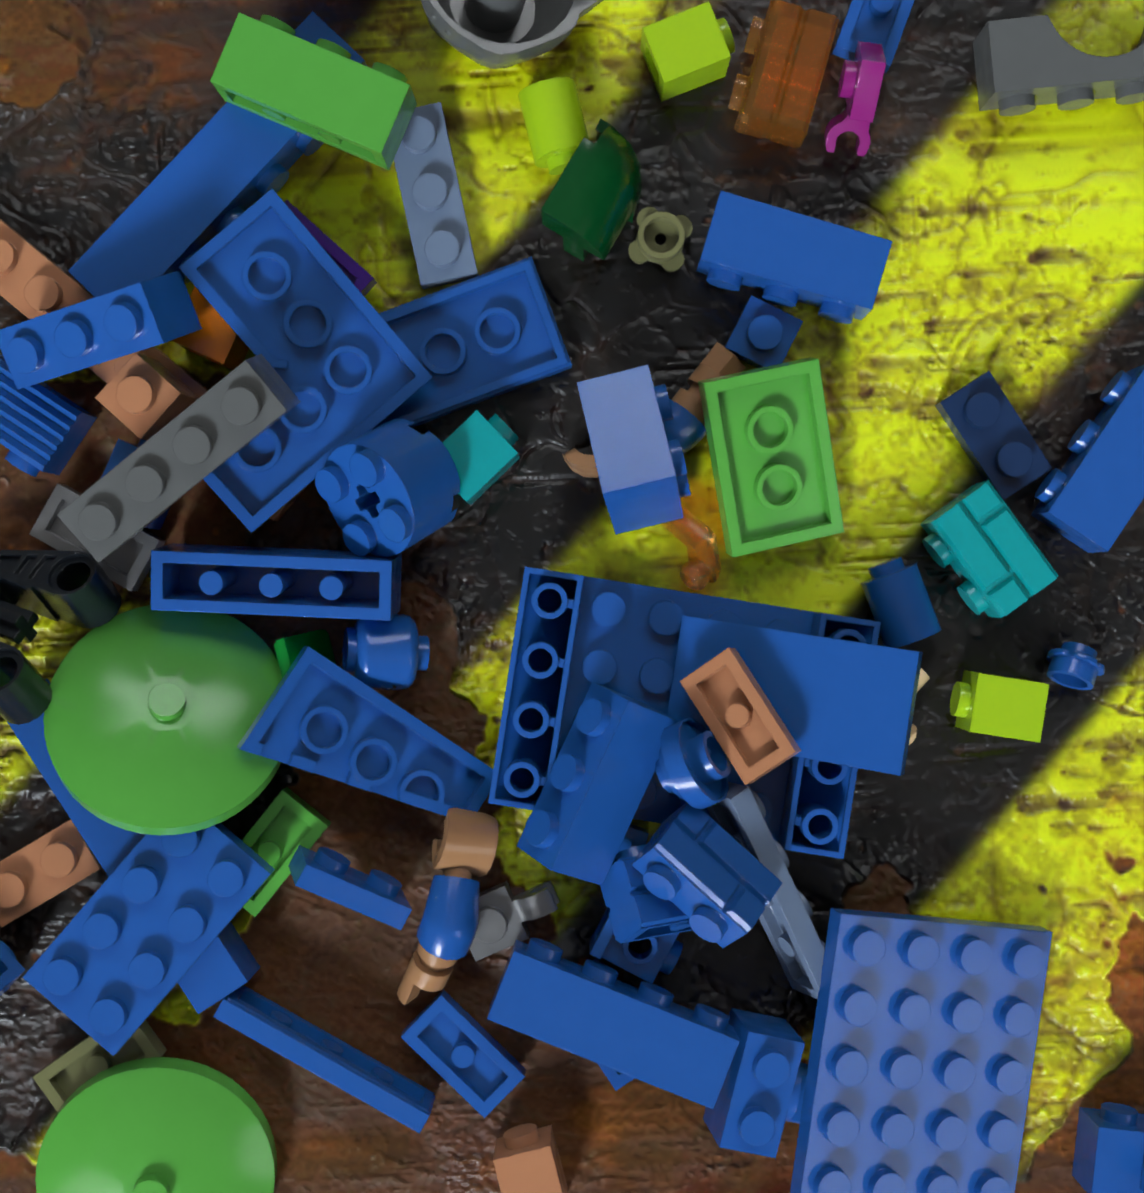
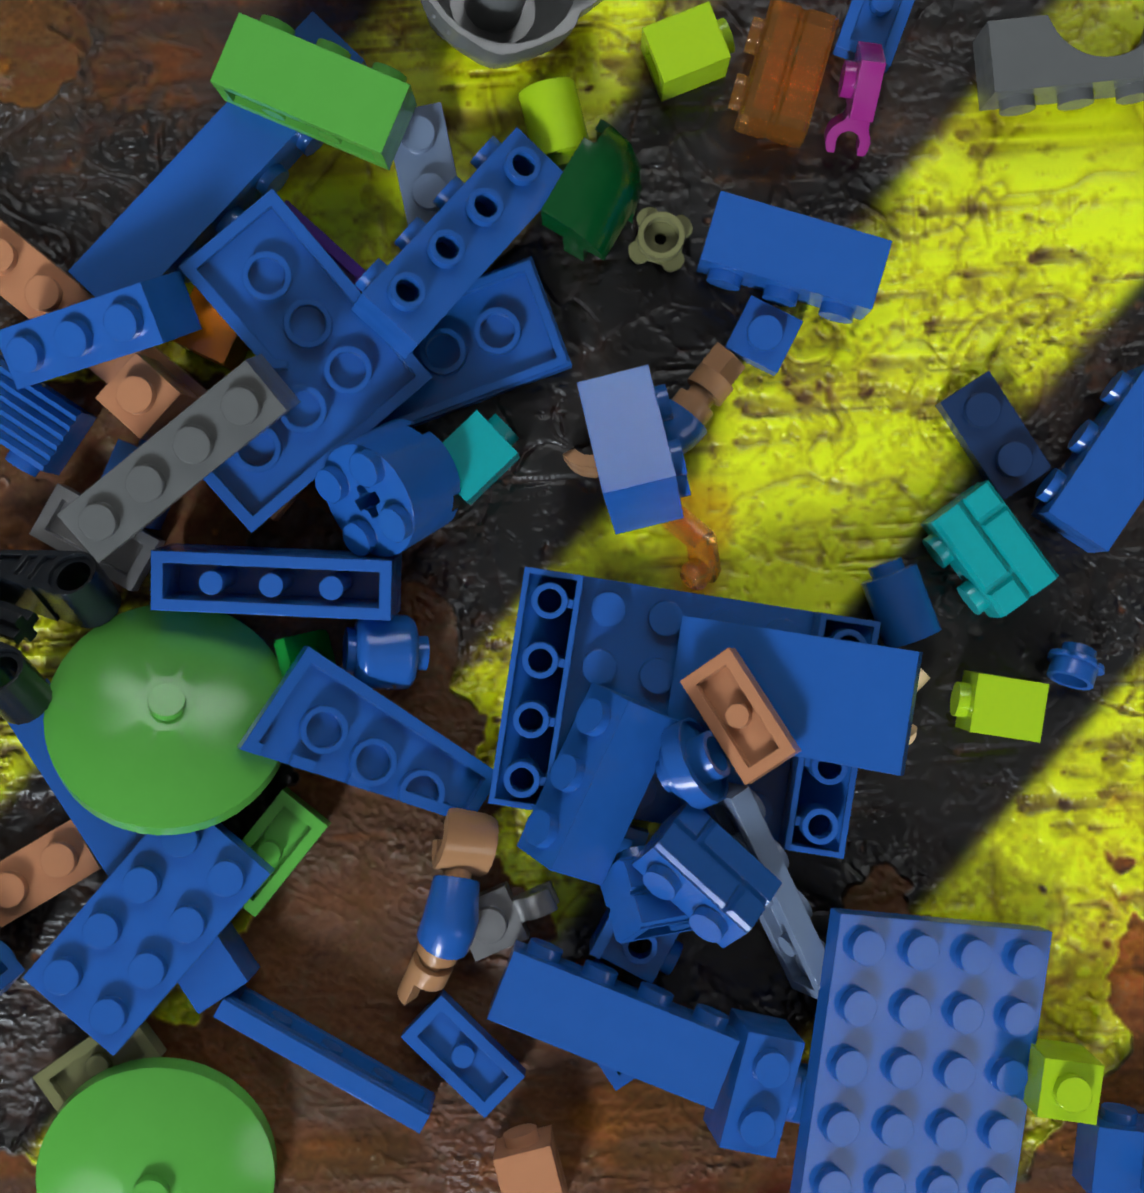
(330, 877): blue plate -> none
(458, 242): none -> blue brick
(771, 456): bright green plate -> none
(1063, 1082): none -> lime brick

